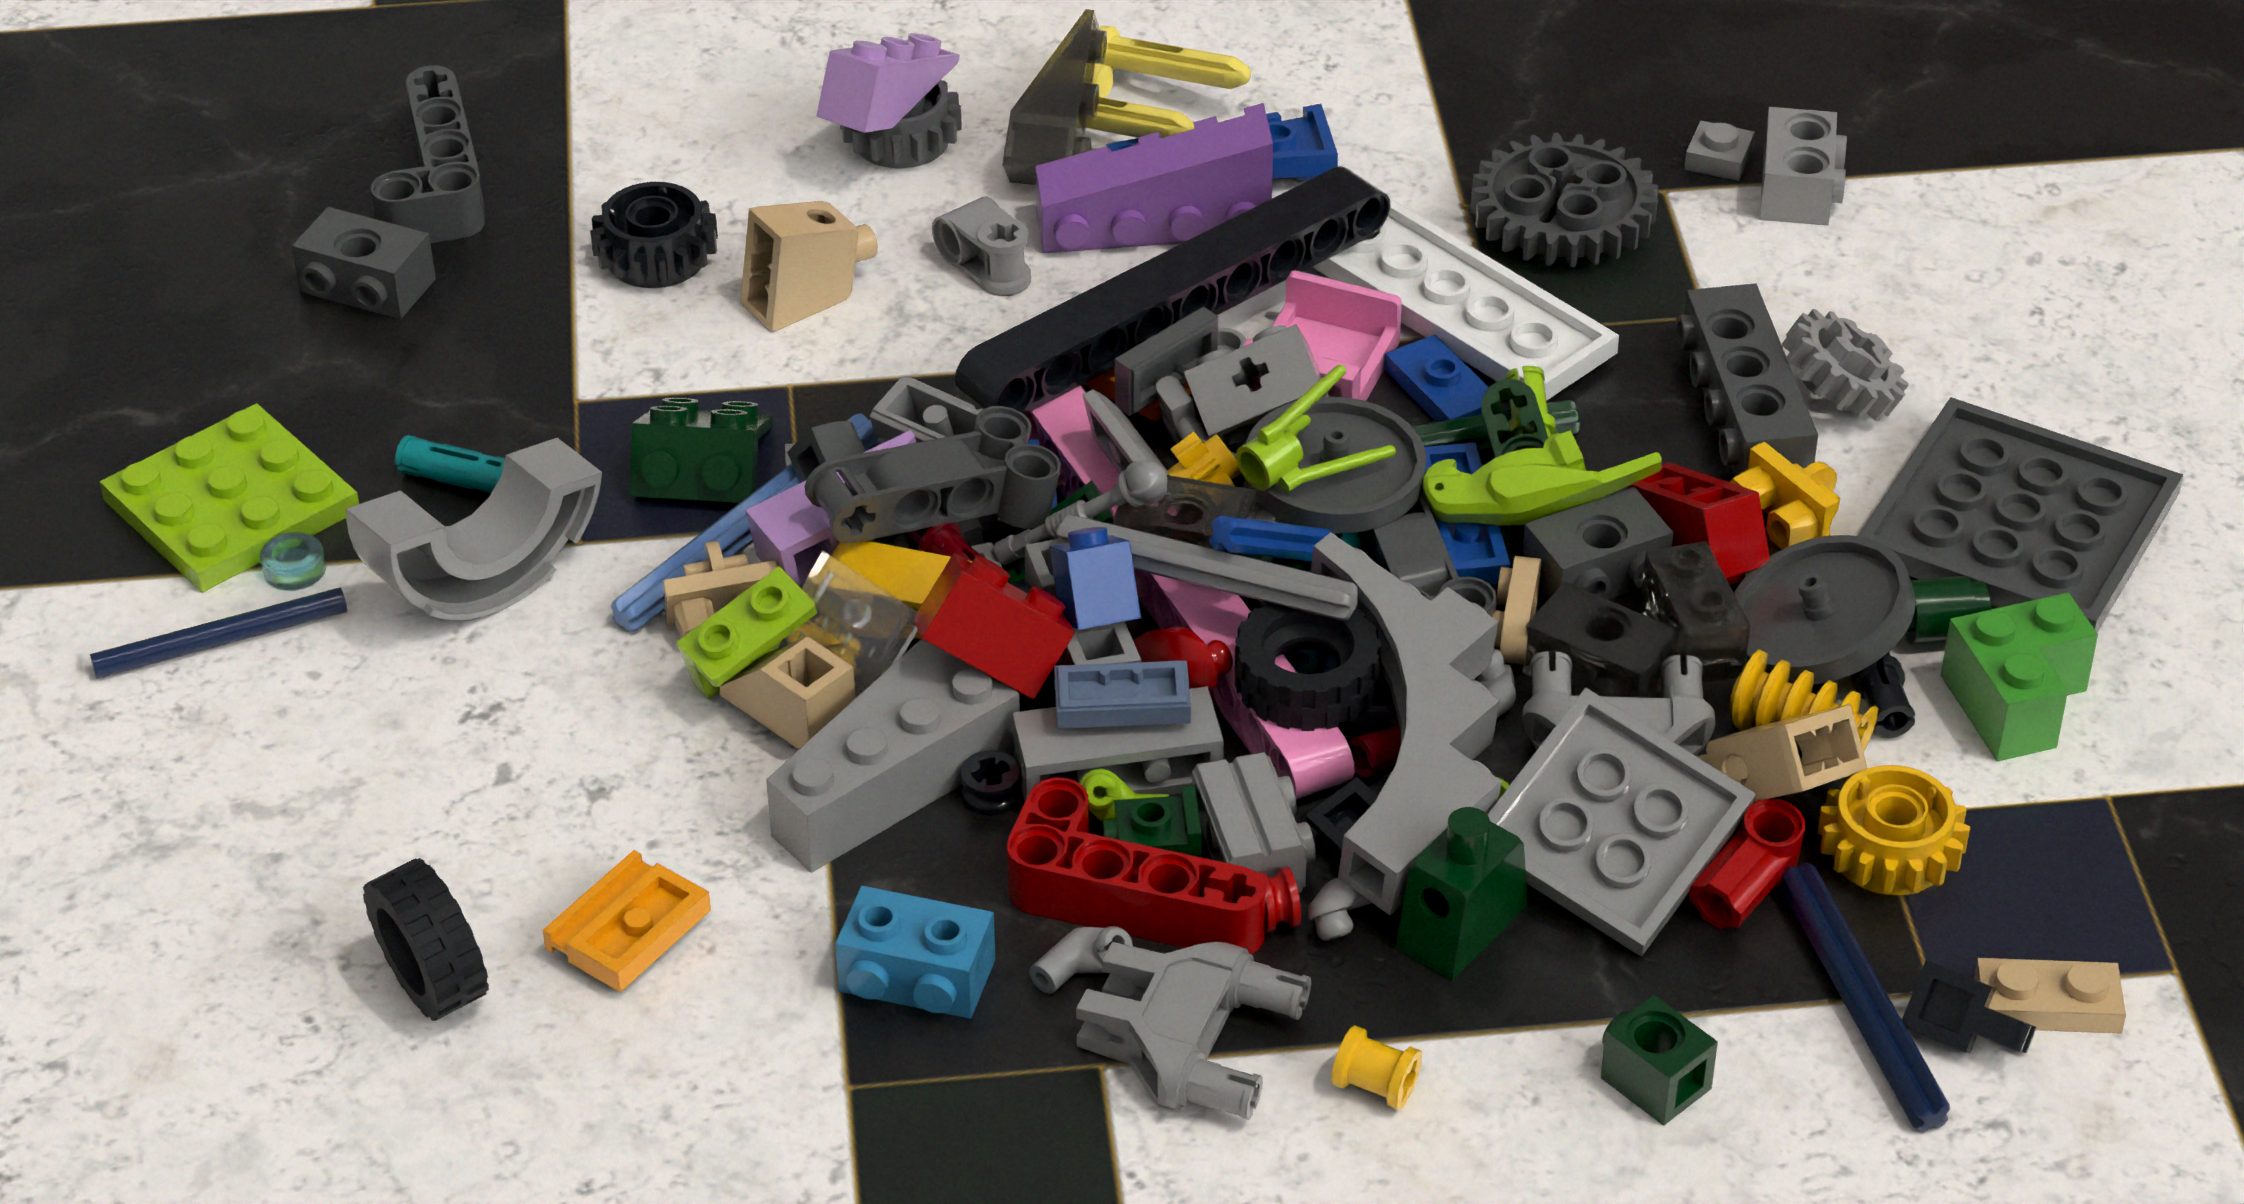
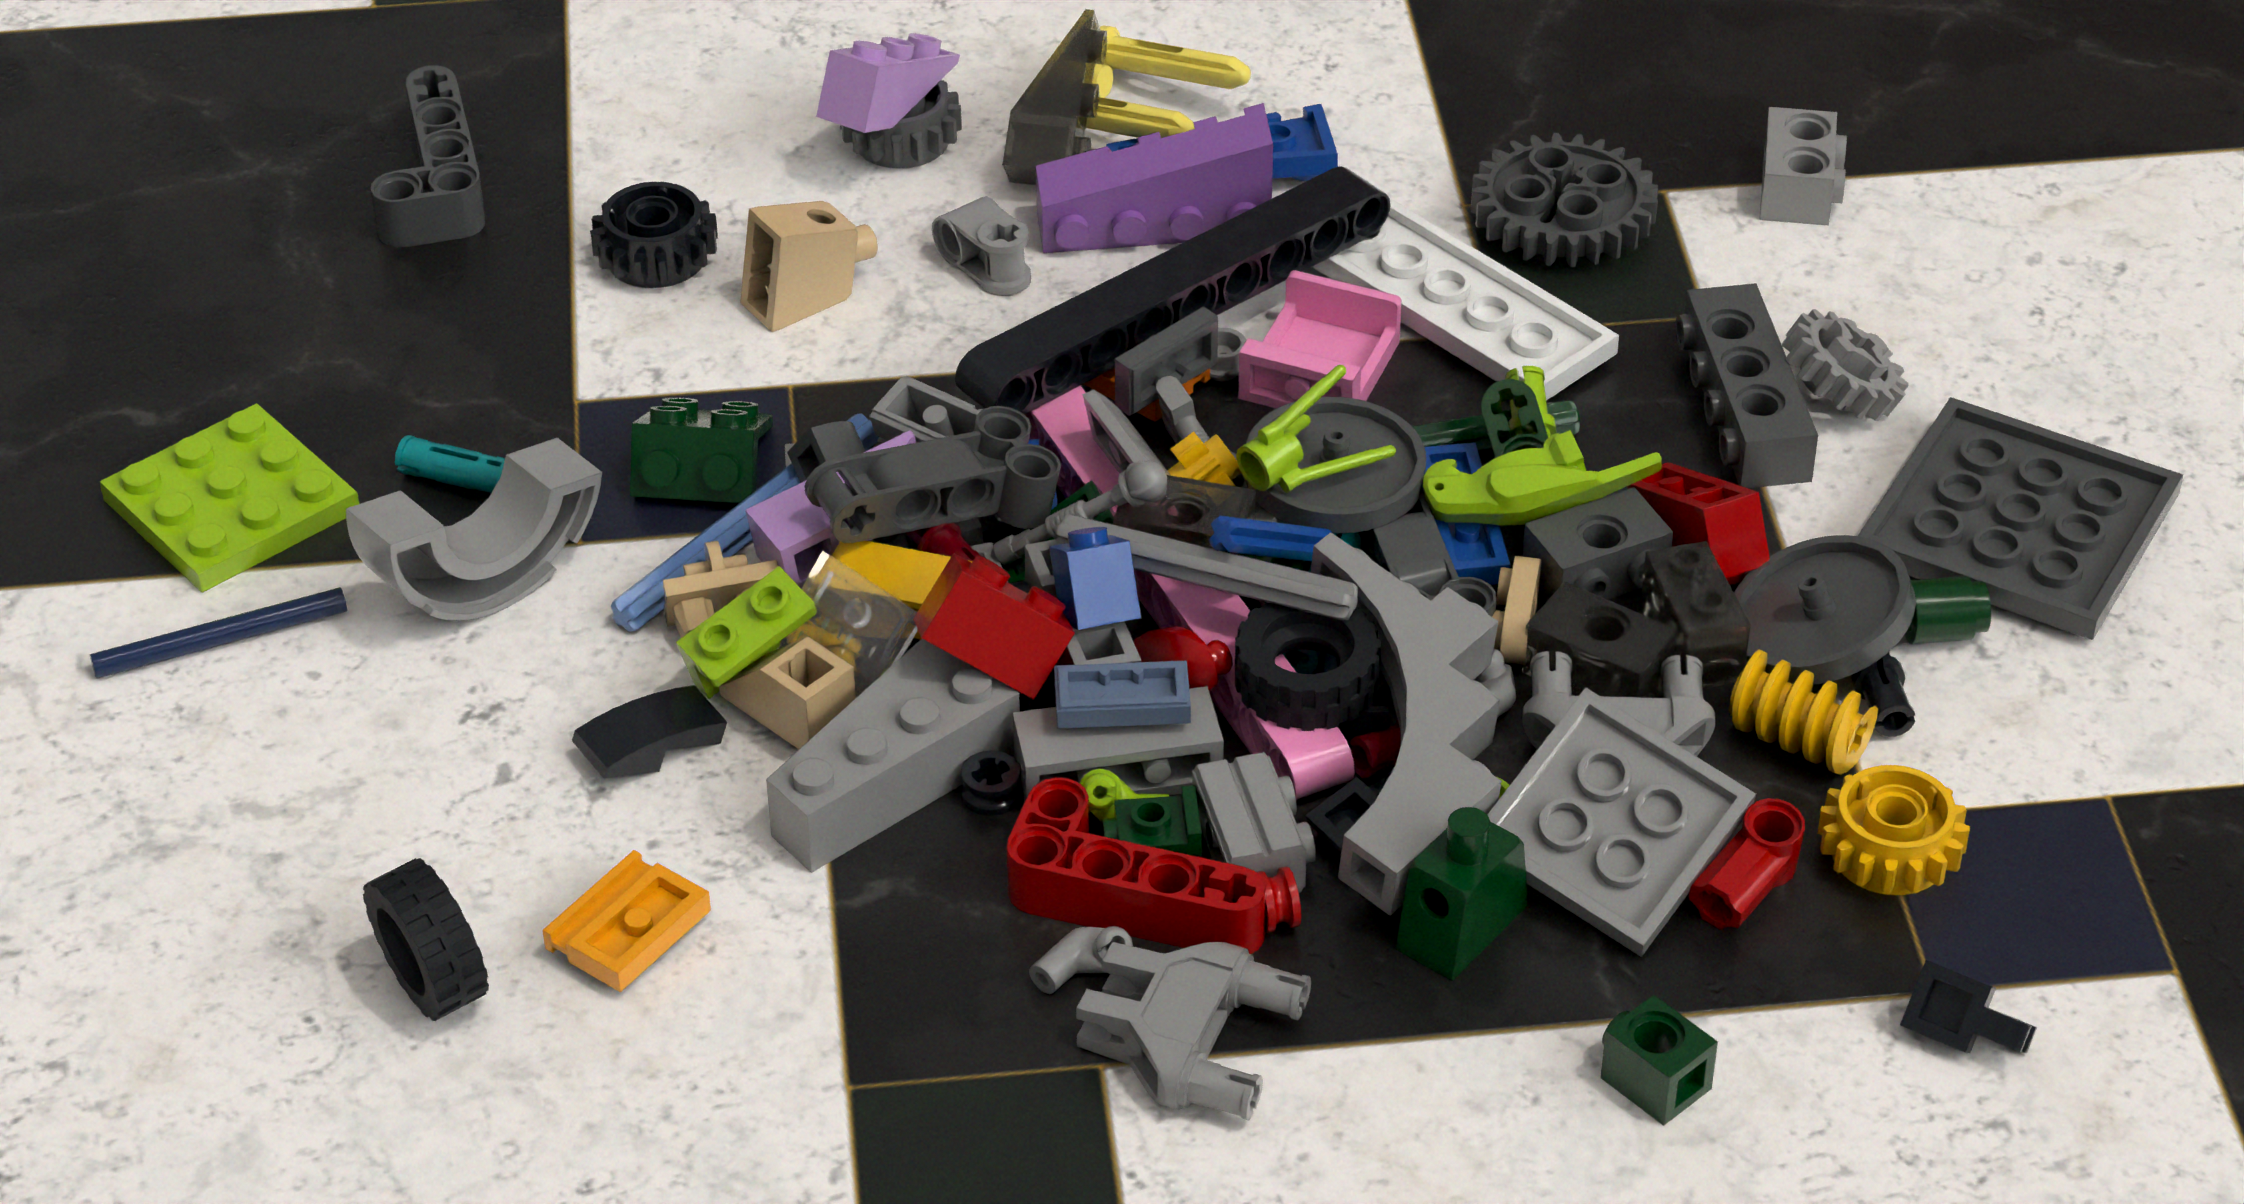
(293, 561): clear light blue tile -> none
(364, 262): dark grey brick -> none
(638, 733): none -> black slope
(907, 955): dark azure brick -> none
(1224, 384): light grey brick -> none
(1331, 907): light grey arm -> none
(1376, 1067): yellow bush -> none
(1436, 379): blue plate -> none
(1719, 150): light grey plate -> none
(1769, 761): tan torso -> none
(1795, 498): yellow hips -> none
(1865, 998): dark blue axle -> none
(2017, 669): bright green brick -> none
(2056, 993): tan plate -> none

